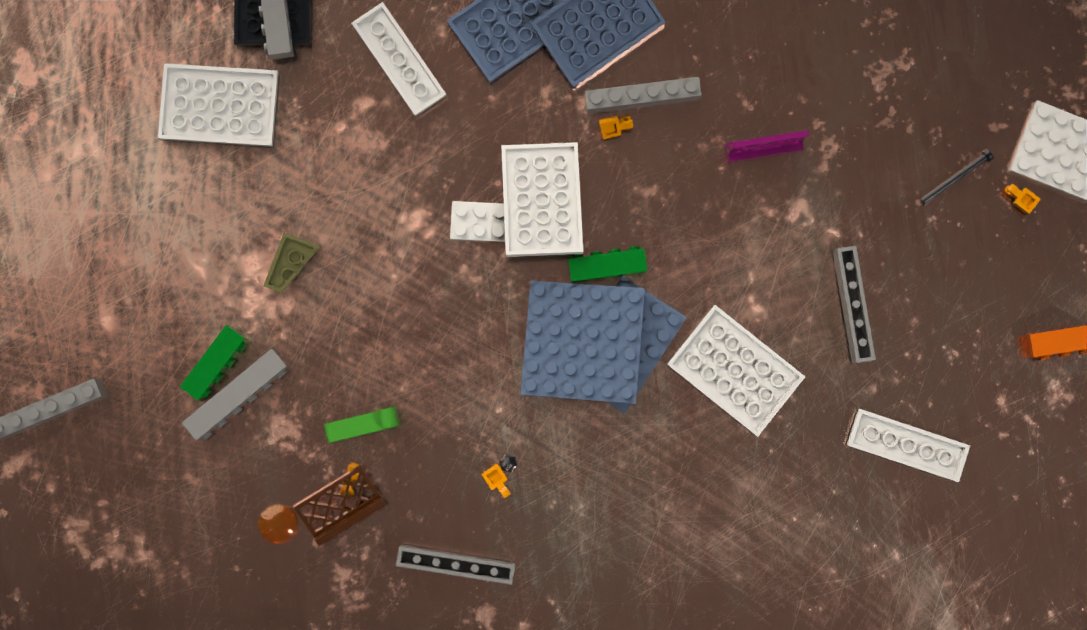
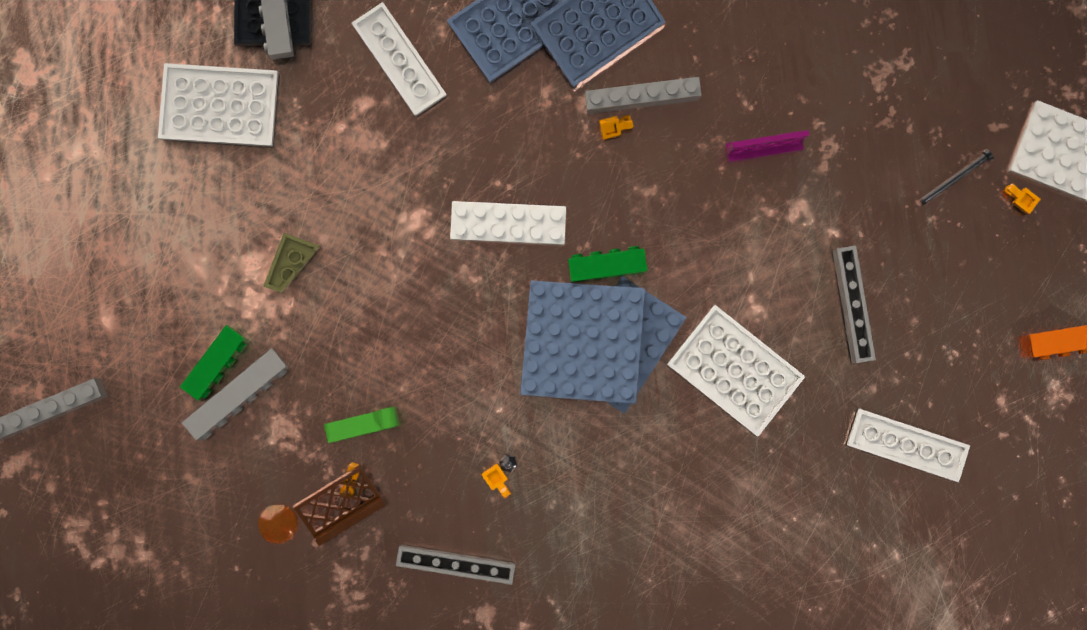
(542, 199): white plate -> none

